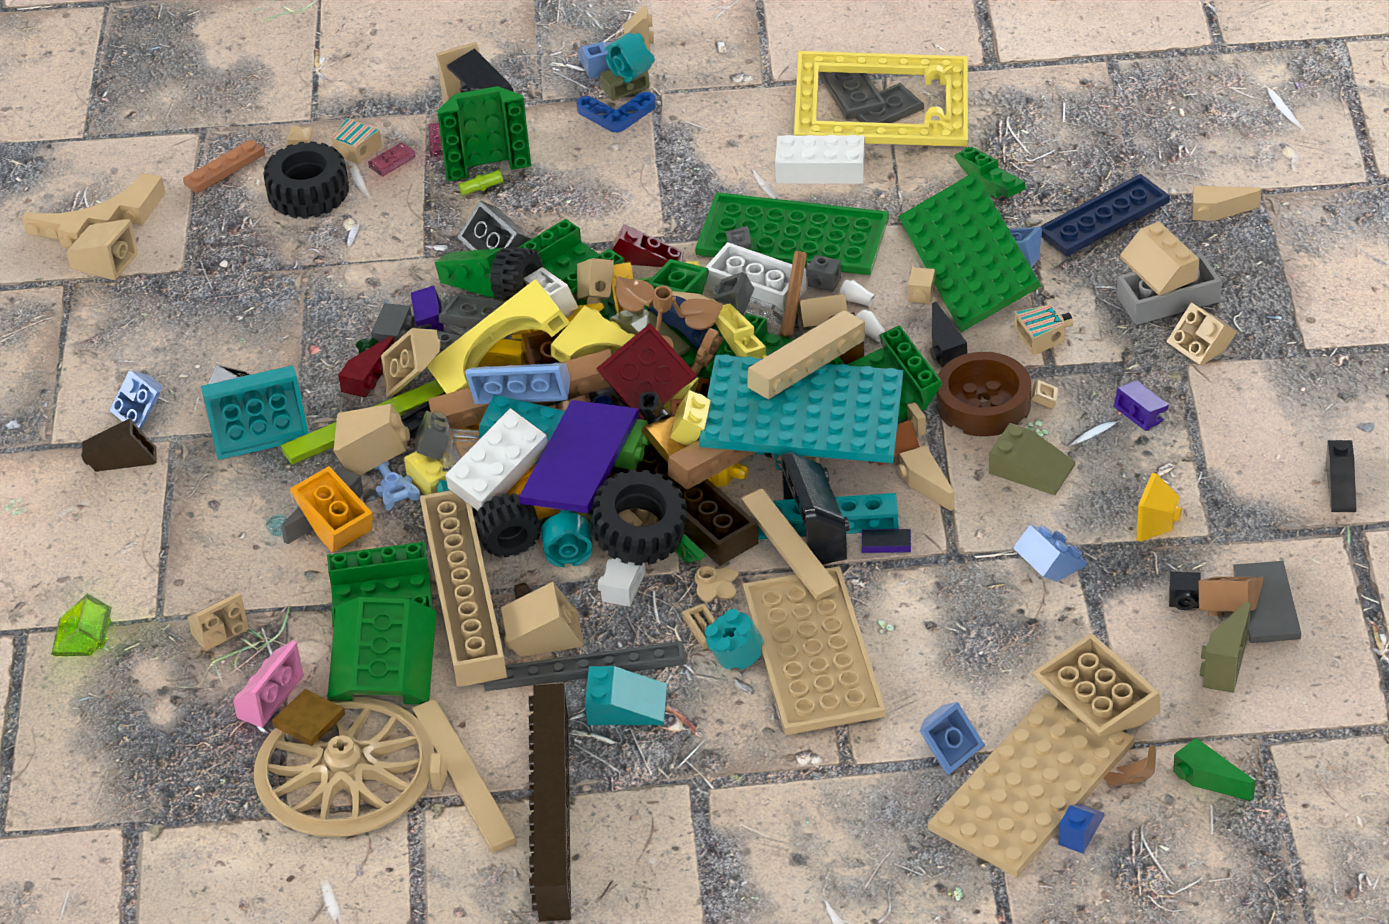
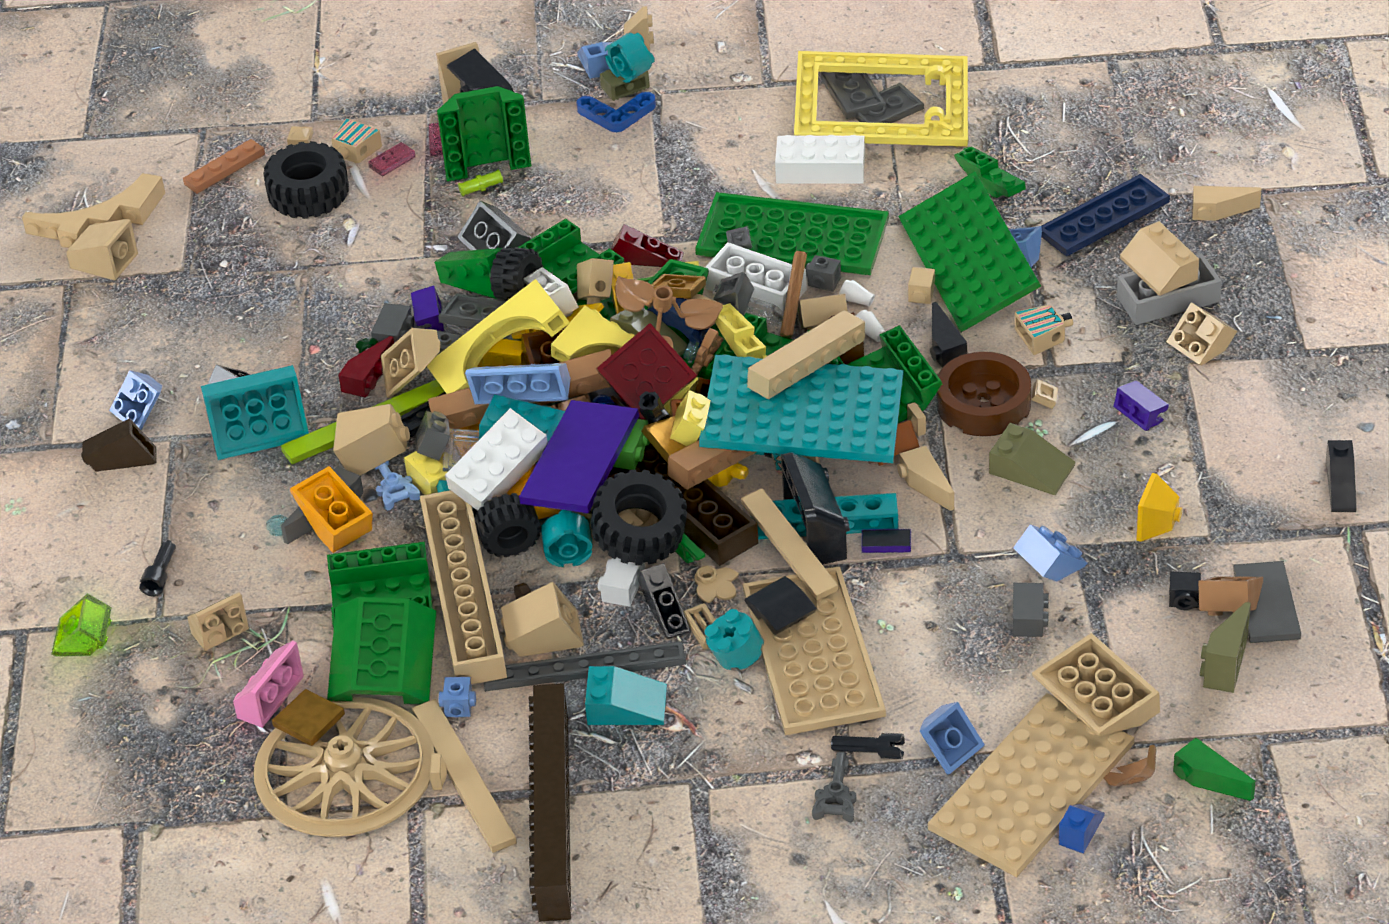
(155, 576): none -> black piece
(457, 702): none -> medium blue brick
(663, 600): none -> black slope
(681, 285): none -> pearl gold tile
(691, 351): none -> clear light blue plate
(780, 605): none -> black slope
(835, 793): none -> dark grey piece
(883, 745): none -> black piece
(1028, 609): none -> dark grey brick

